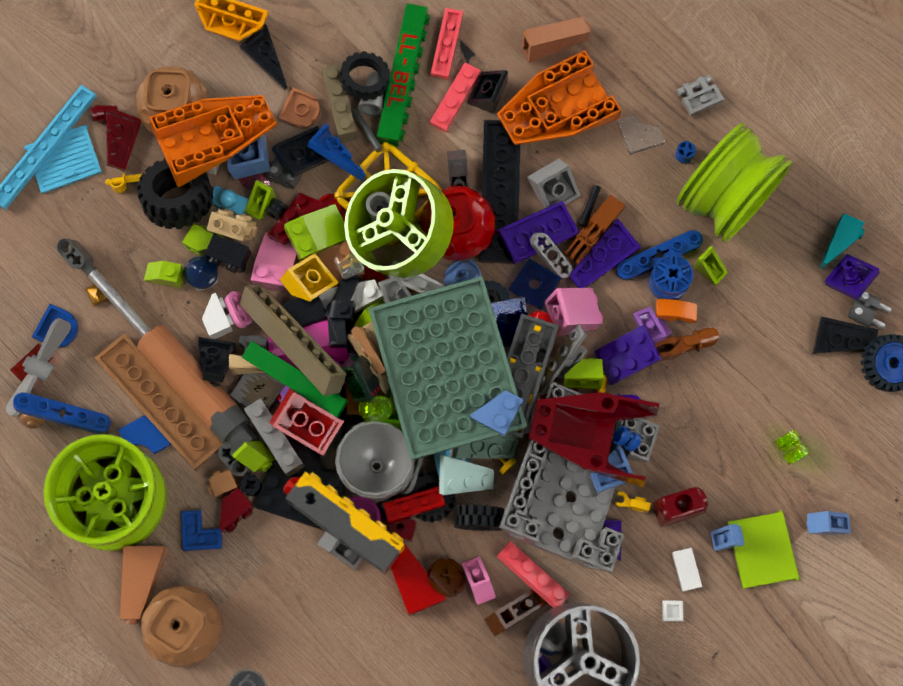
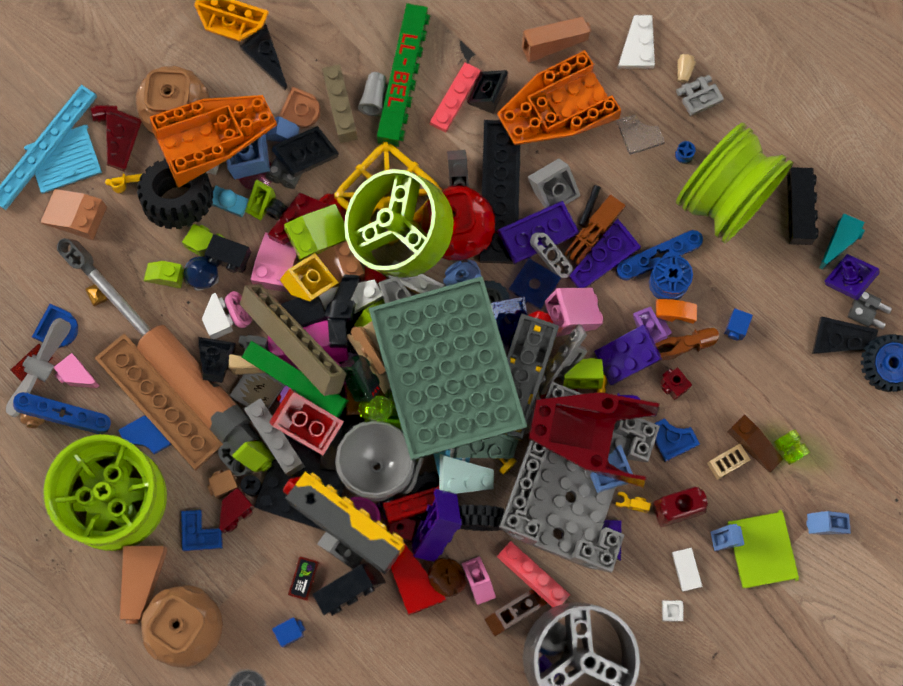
(74, 213): none -> nougat slope
(74, 373): none -> bright pink slope
(234, 226): tan brick -> none
(283, 130): none -> medium blue slope
(289, 631): none -> blue brick
(303, 578): none -> tile
(332, 149): blue wing -> none
(348, 588): none -> black wedge
(350, 266): clear slope -> none
(366, 129): dark grey bar -> none
(368, 60): black tyre -> none
(376, 202): light grey plant -> none
(438, 527): none -> dark purple wedge
(446, 43): coral plate -> none
(498, 412): medium blue wing -> none
(628, 439): blue wheel -> none
(639, 44): none -> white wing
(674, 441): none -> blue tile
(675, 383): none -> dark red brick
(685, 67): none -> tan cone
(711, 266): lime slope -> none
(716, 469): none -> tan slope
(738, 324): none -> blue brick
(755, 443): none -> reddish brown slope
(802, 206): none -> black brick

